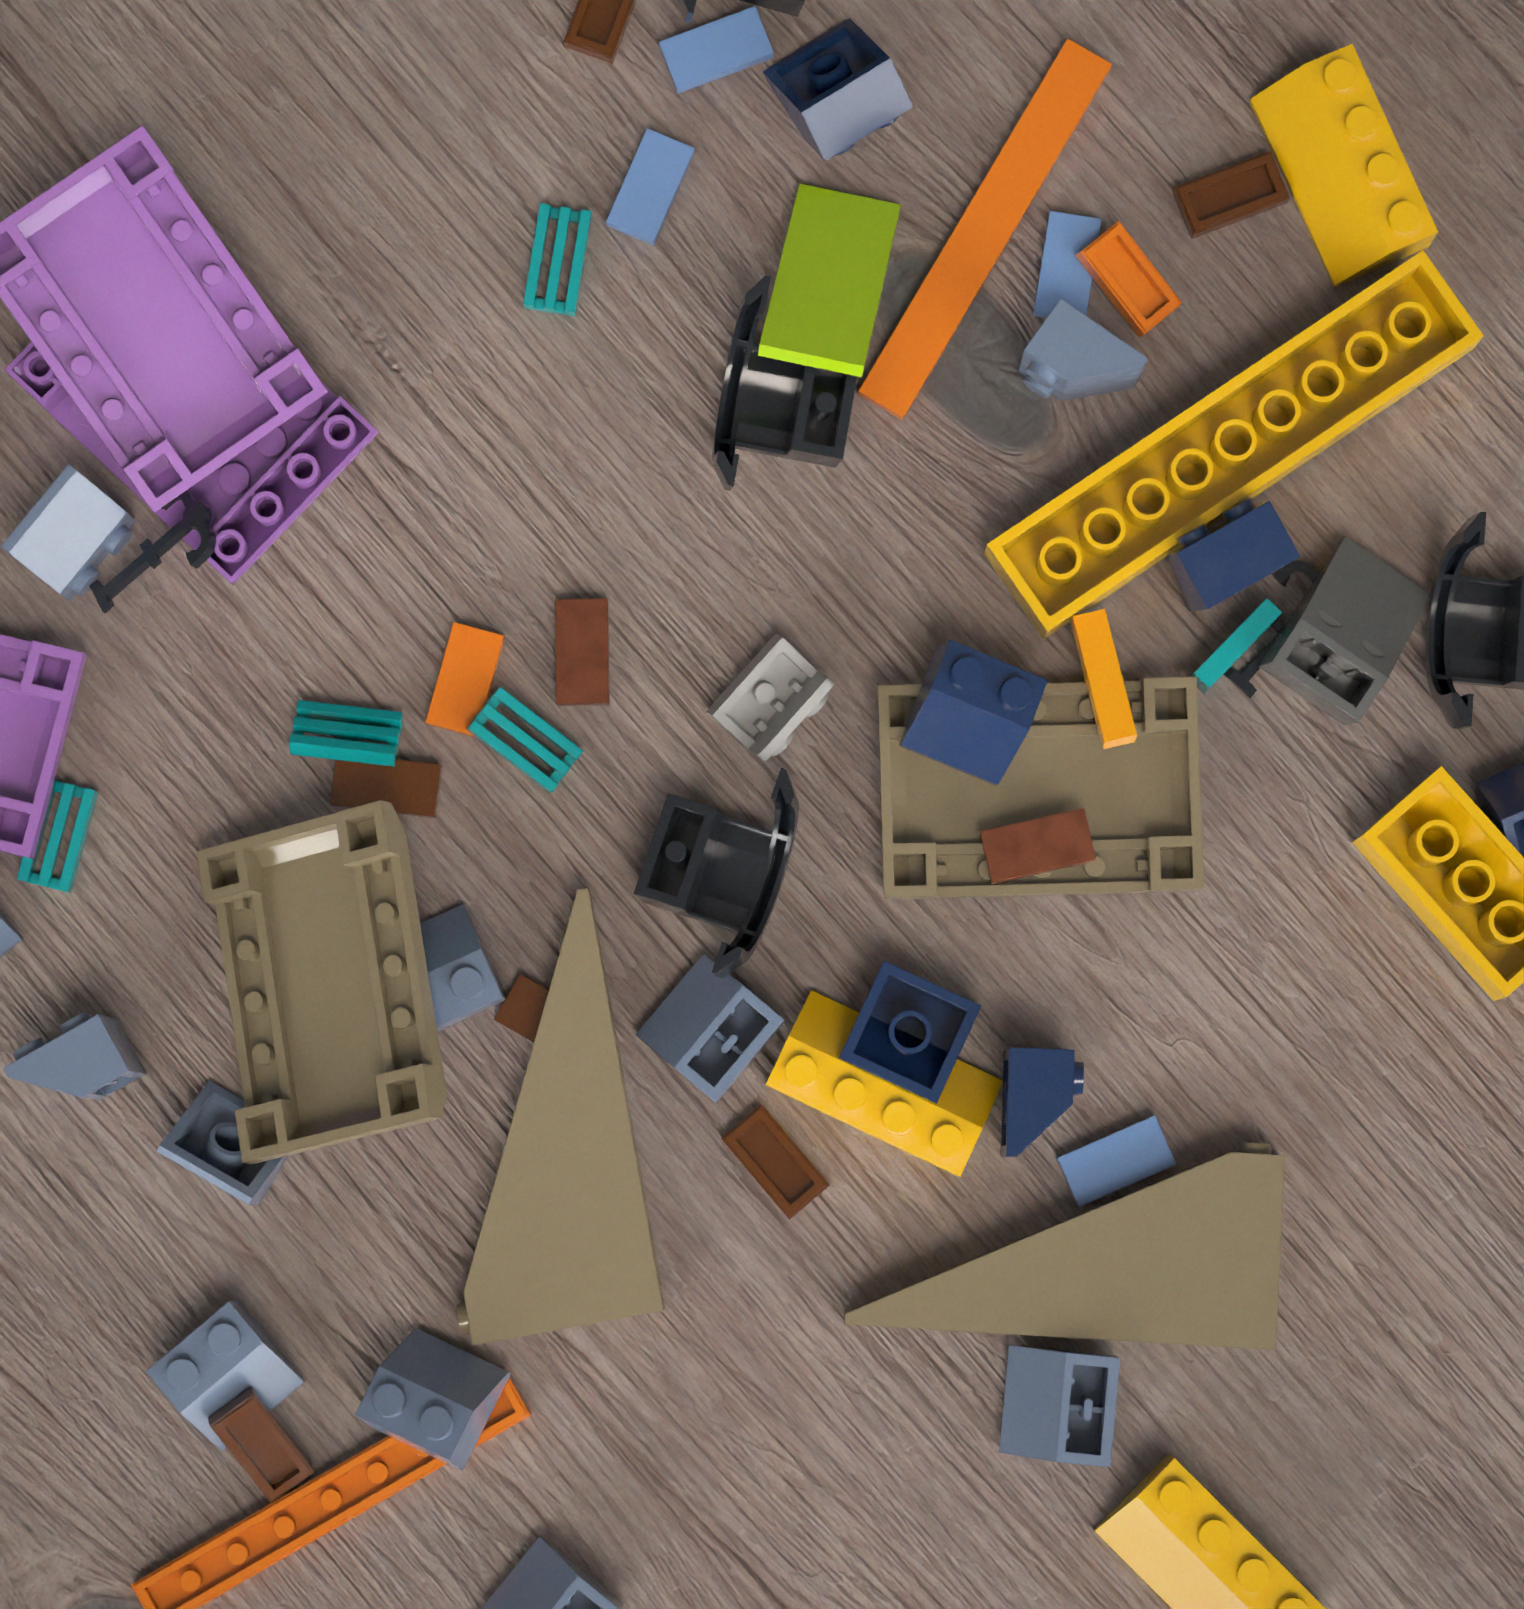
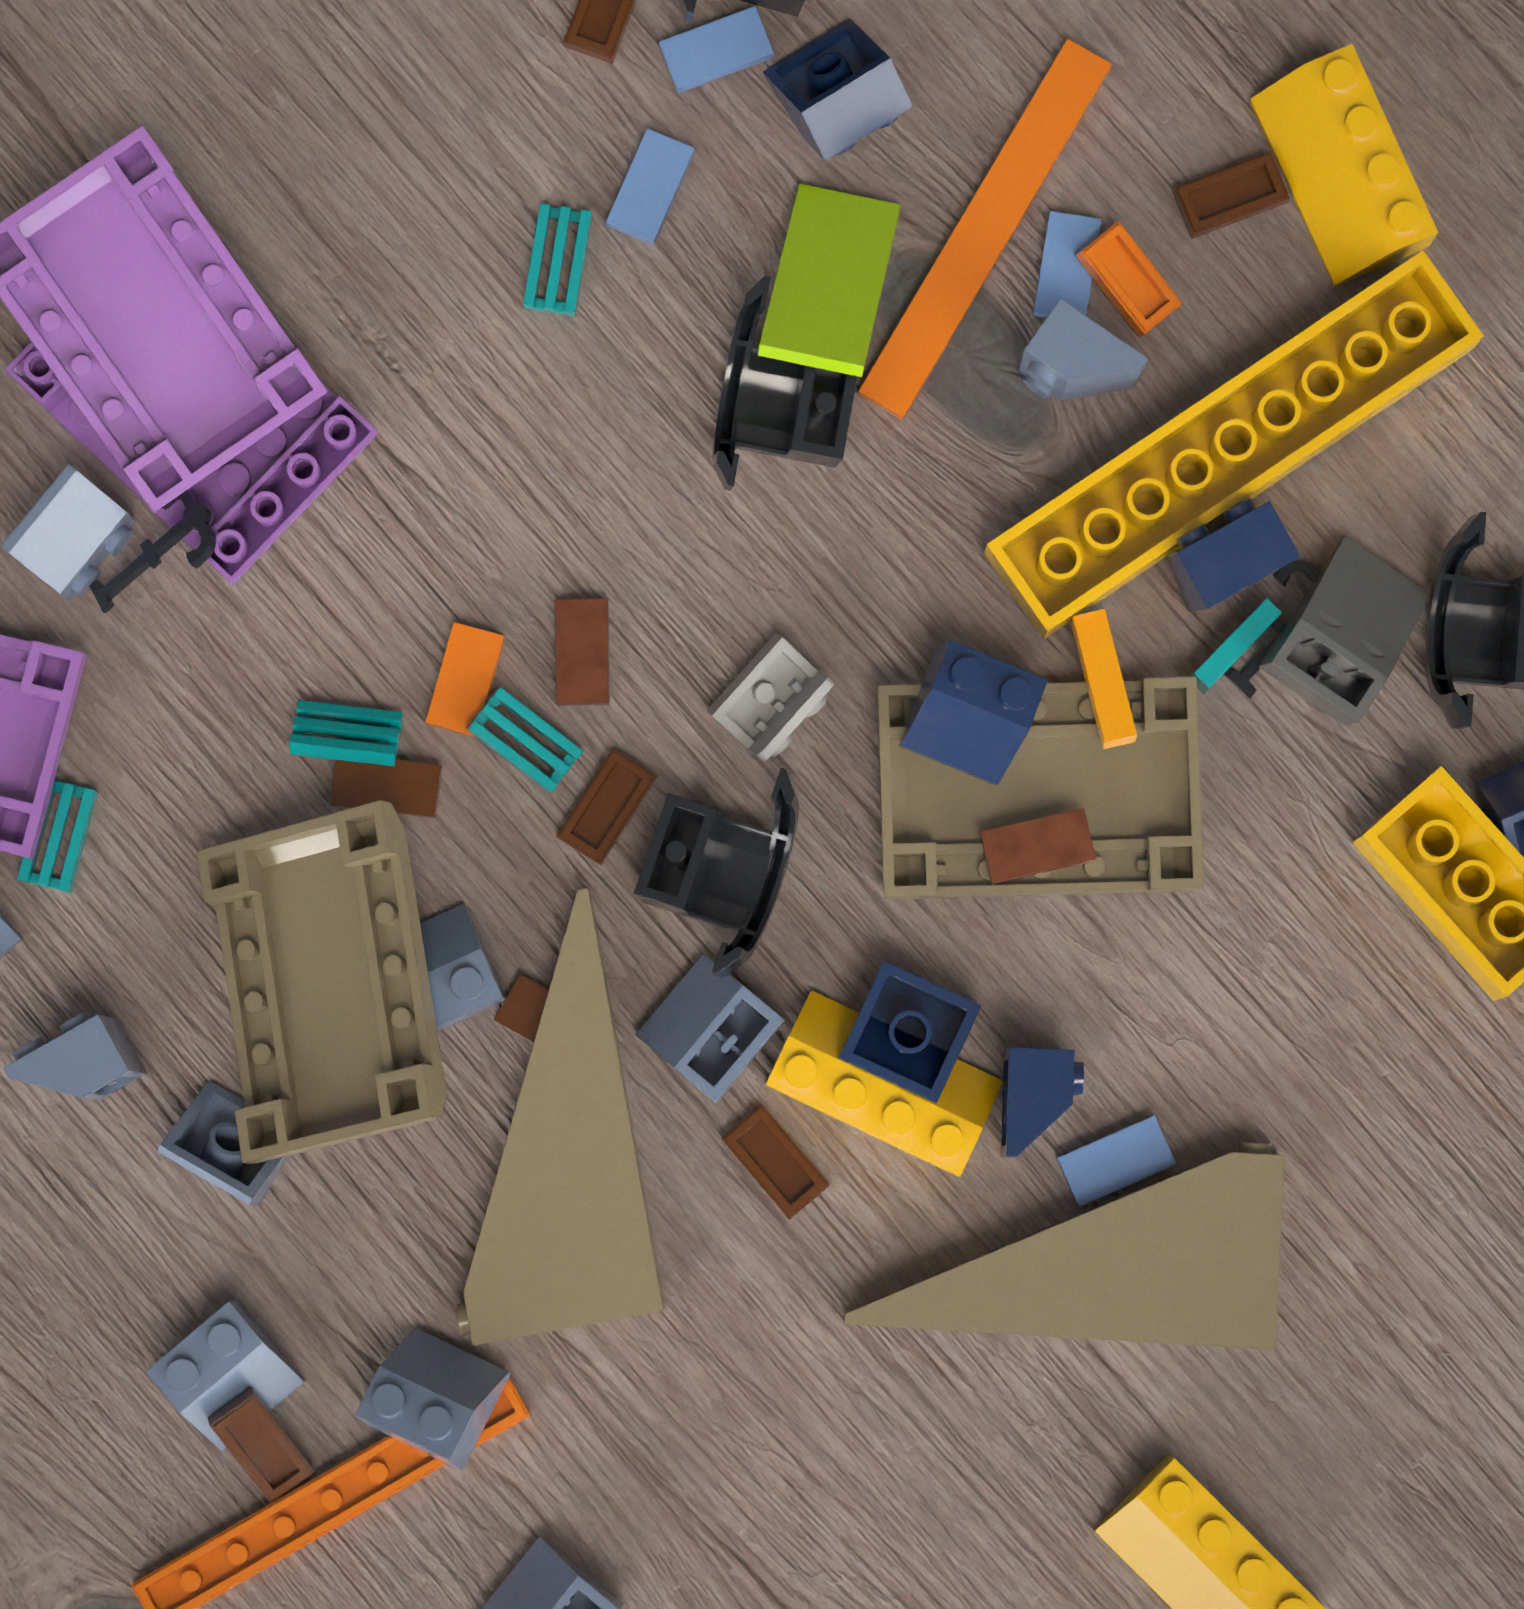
(607, 806): none -> reddish brown tile
(1059, 1405): sand blue slope -> none

